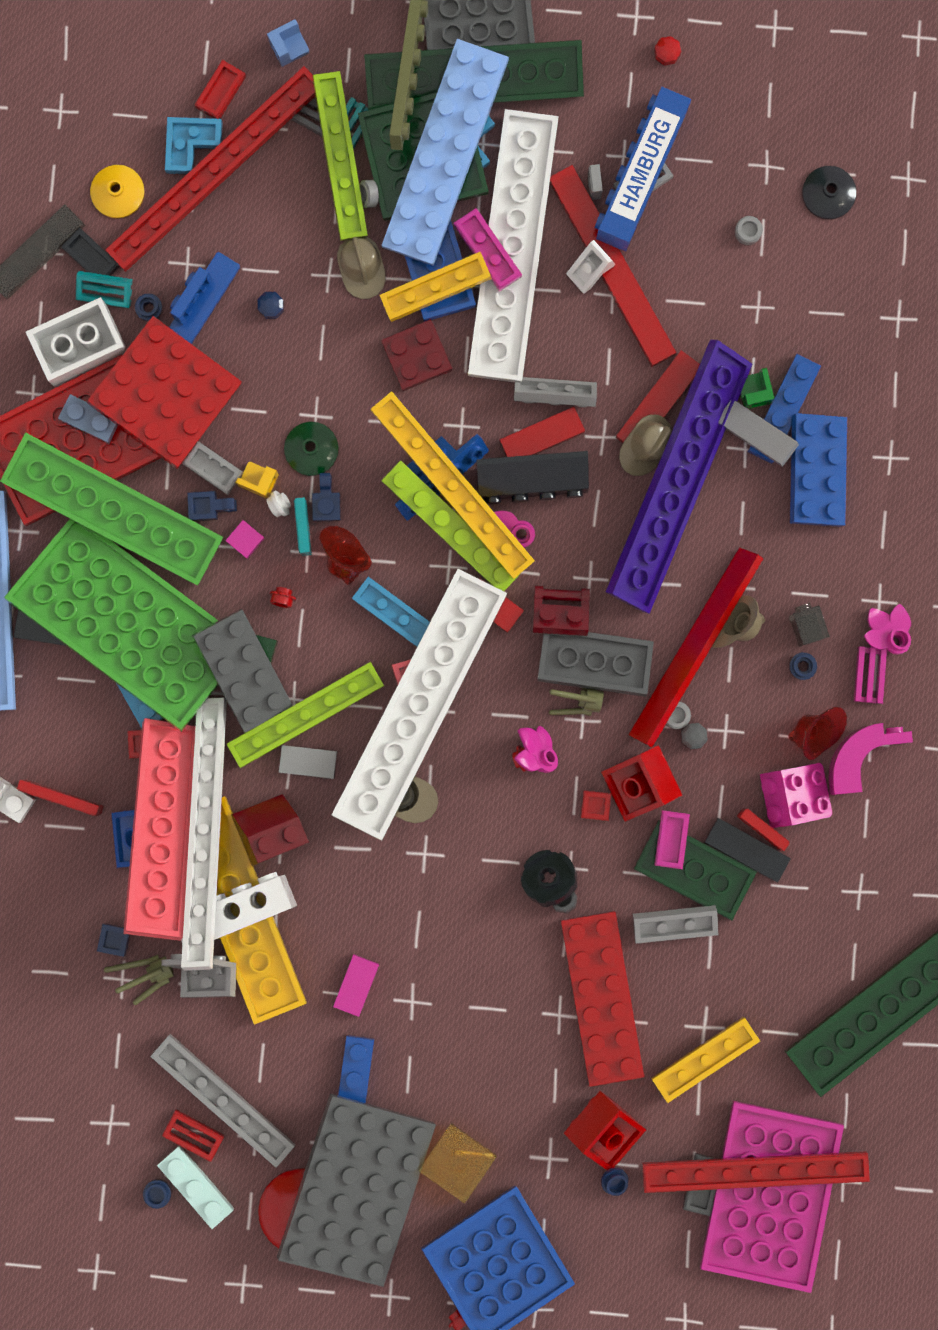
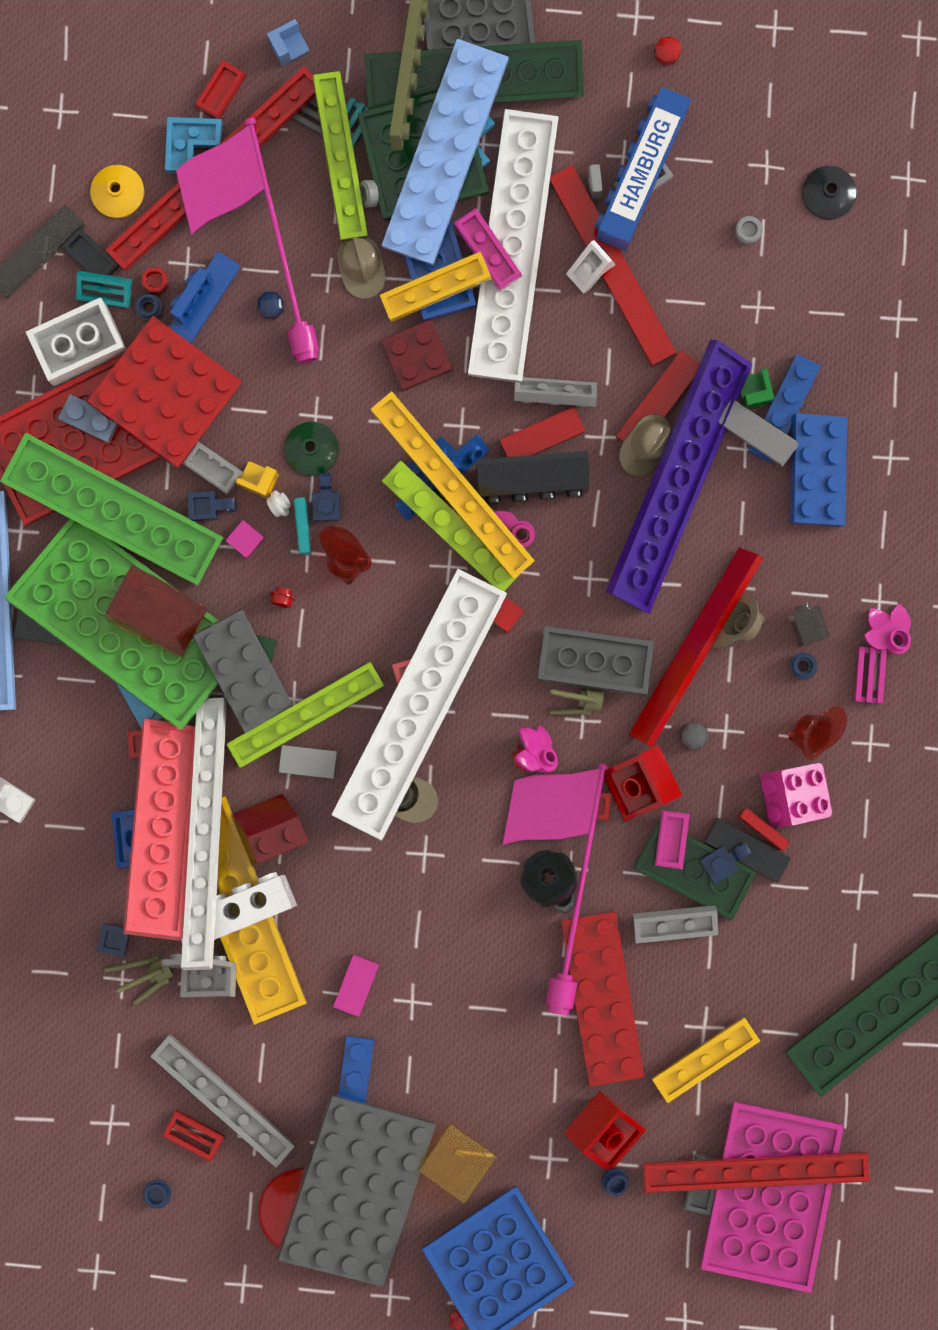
(60, 797): red tile -> none
(155, 280): none -> red tile
(155, 611): none -> clear red slope
(195, 1187): light aqua plate -> none
(225, 181): none -> dark pink flag
(391, 611): dark azure plate -> none
(556, 810): none -> dark pink flag
(561, 618): dark red plate -> none
(679, 717): light grey tile -> none
(721, 863): none -> dark blue plate
(847, 760): dark pink arch -> none

